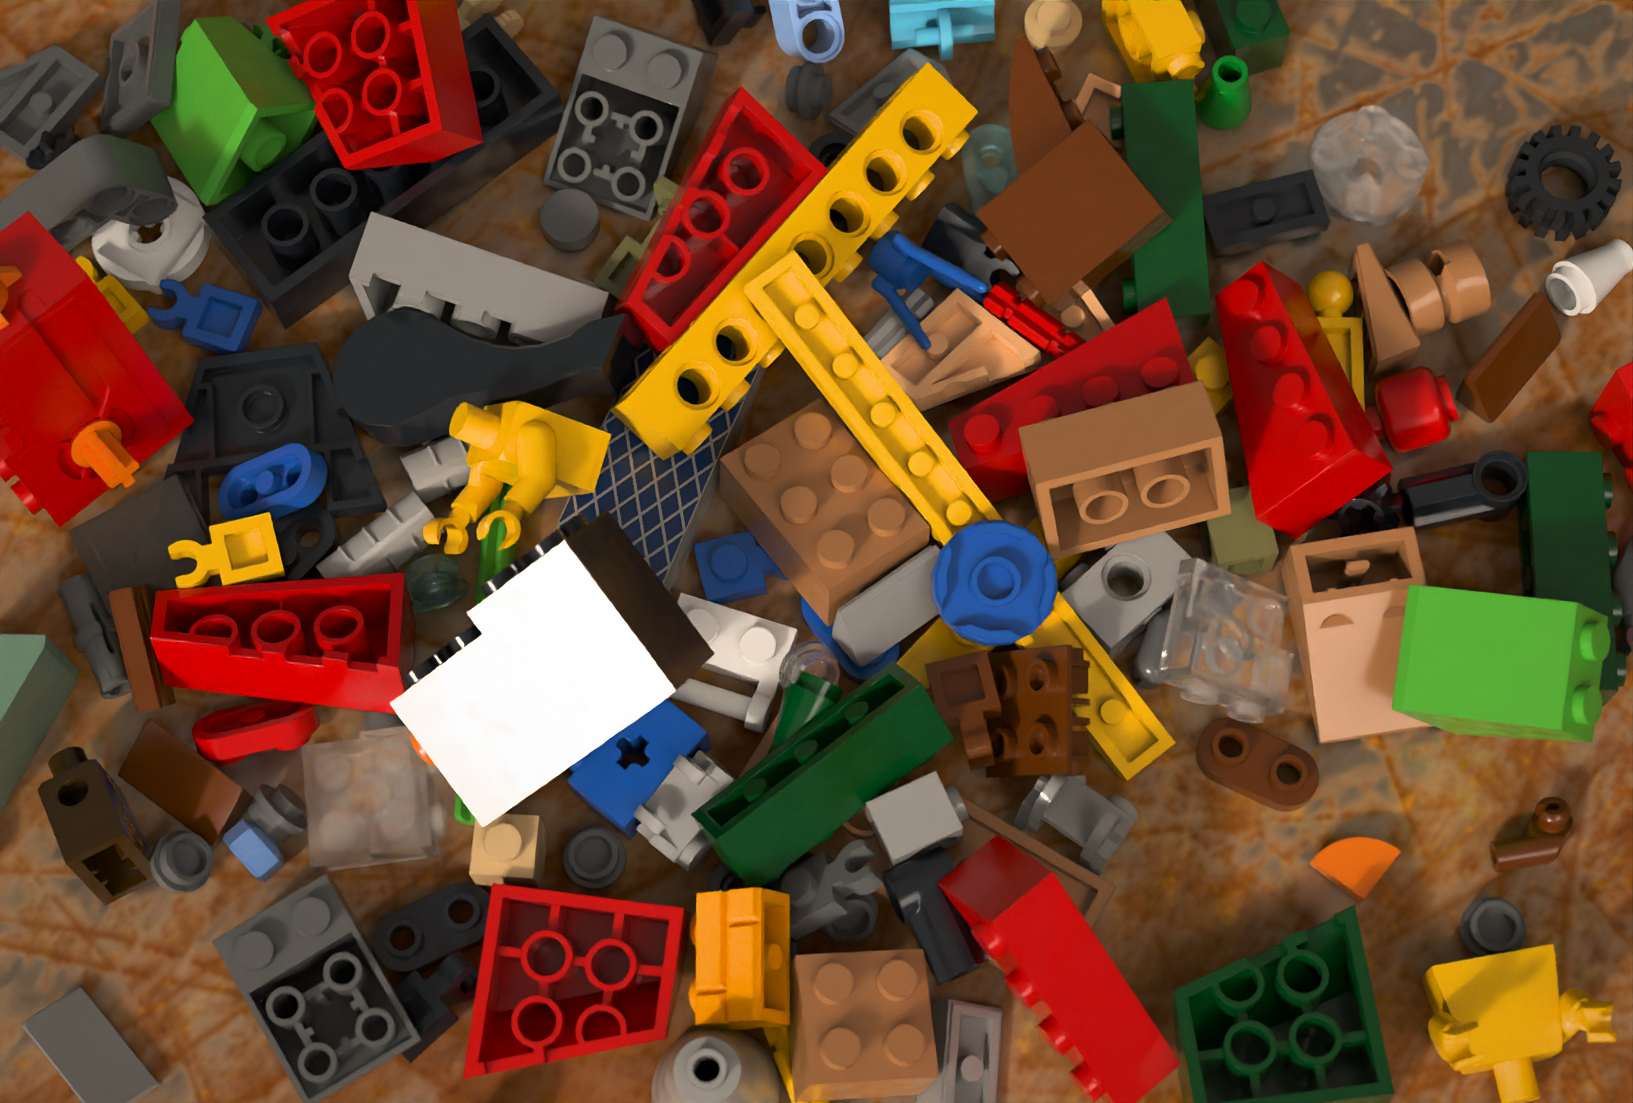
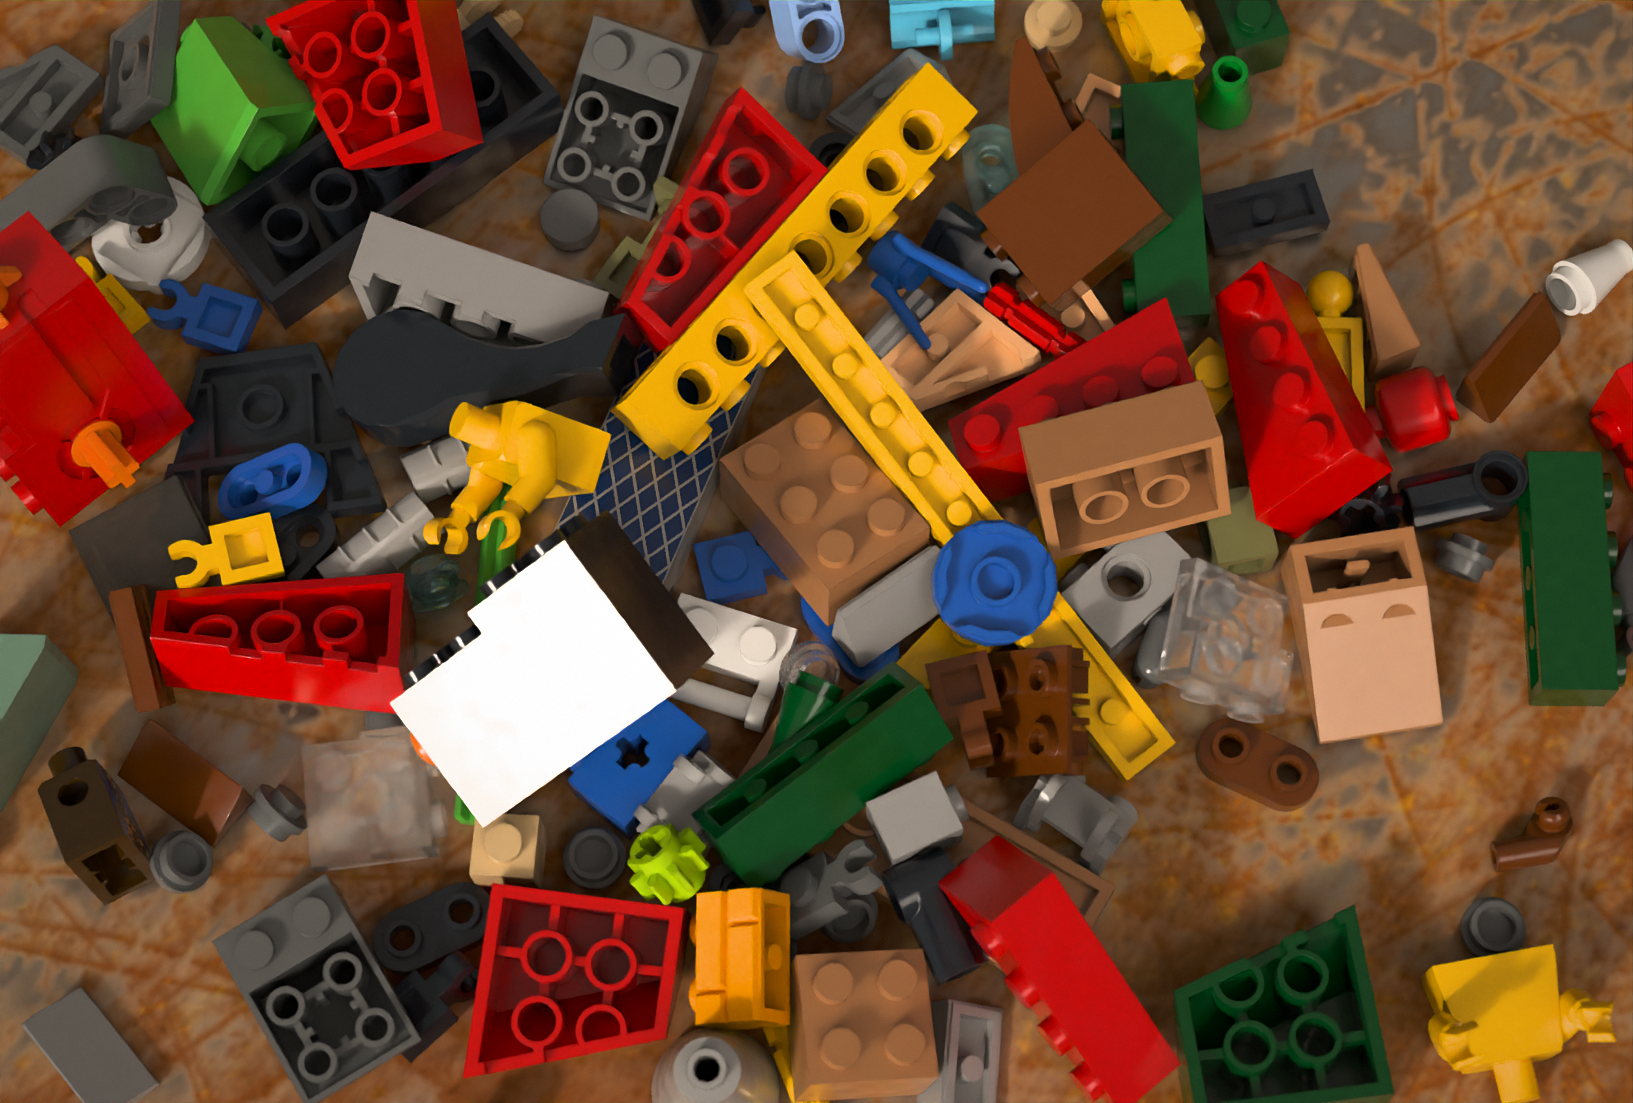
(95, 635): dark grey pin -> none
(254, 727): red plate -> none
(255, 849): medium blue tile -> none
(668, 863): none -> lime gear
(1355, 864): orange tile -> none
(1374, 136): clear plate -> none
(1444, 286): medium nougat wheel -> none
(1463, 557): none -> dark grey plate
(1501, 664): bright green slope -> none
(1571, 153): black tyre -> none

